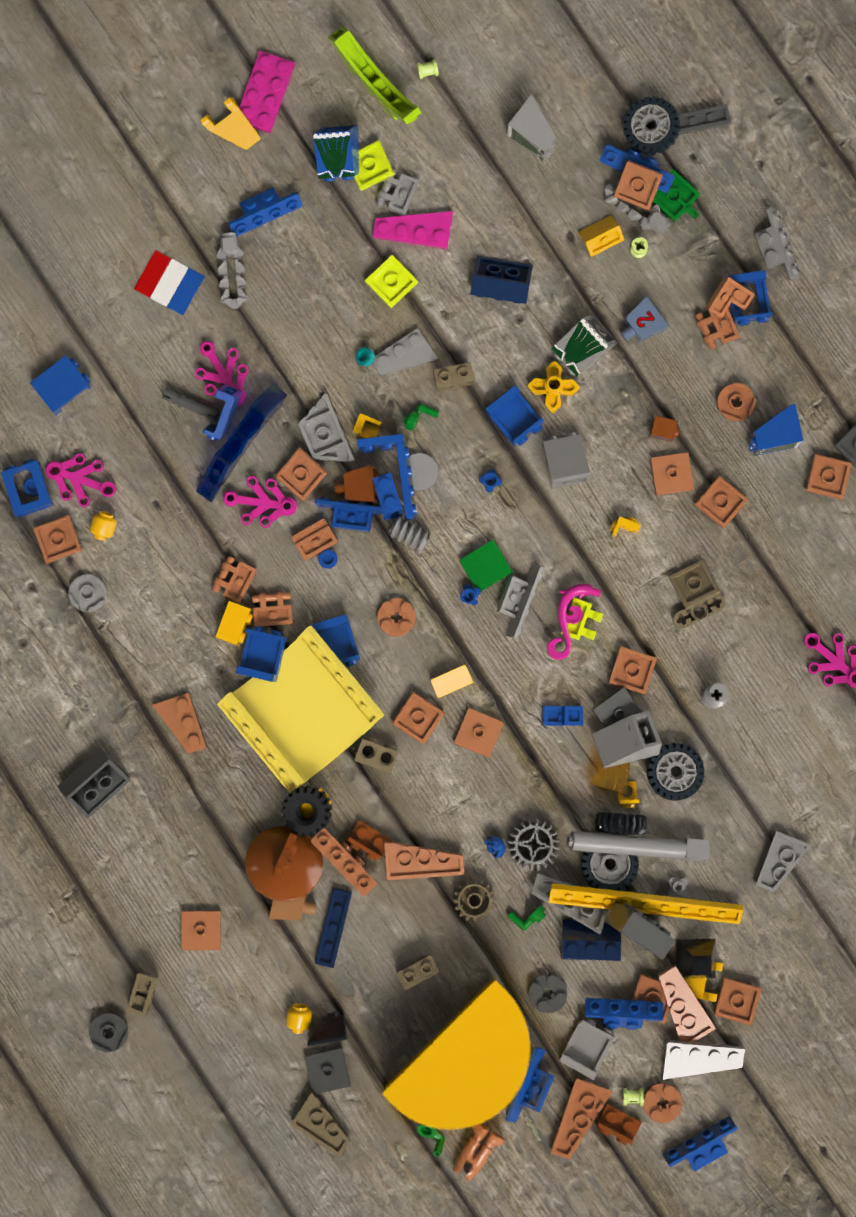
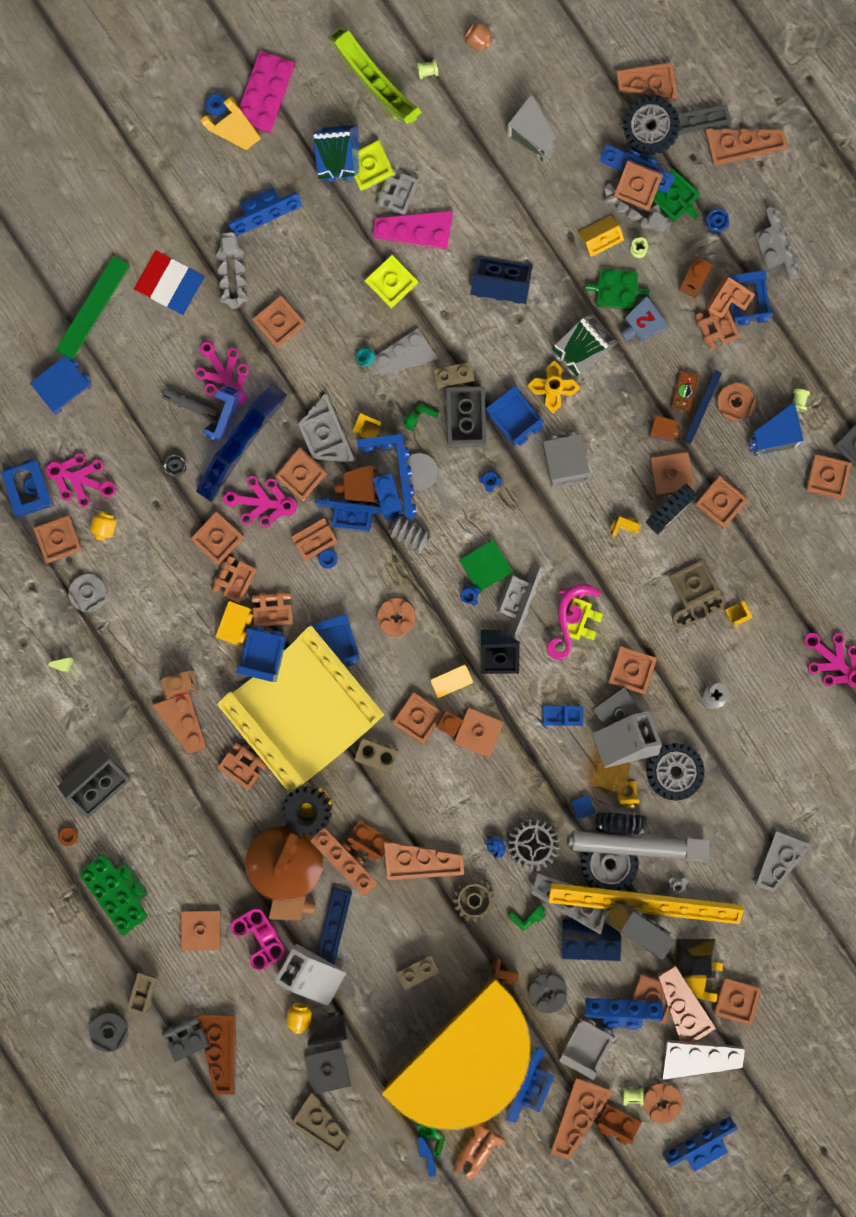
(62, 665): none -> yellowish green slope
(68, 836): none -> dark orange tile
(93, 308): none -> green tile
(116, 892): none -> green bracket
(169, 465): none -> dark grey plate
(179, 684): none -> medium nougat torso
(189, 1044): none -> dark grey plate
(217, 538): none -> nougat plate
(218, 109): none -> blue plate
(221, 1054): none -> dark orange wing
(238, 770): none -> nougat plate
(265, 935): none -> dark pink beam
(279, 322): none -> nougat plate
(310, 975): none -> light grey slope
(424, 1151): none -> blue slope
(449, 724): none -> dark orange brick
(466, 417): none -> dark grey brick
(478, 36): none -> nougat head
(498, 653): none -> black slope
(507, 977): none -> dark orange bracket
(583, 807): none -> blue tile
(617, 289): none -> green plate
(649, 81): none -> nougat wing
(671, 508): none -> black wheel
(685, 391): none -> tile
(696, 277): none -> dark orange torso
(702, 407): none -> dark blue tile
(720, 215): none -> blue plate
(737, 145): none -> nougat wing
(738, 614): none -> yellow panel
(800, 399): none -> yellowish green bush

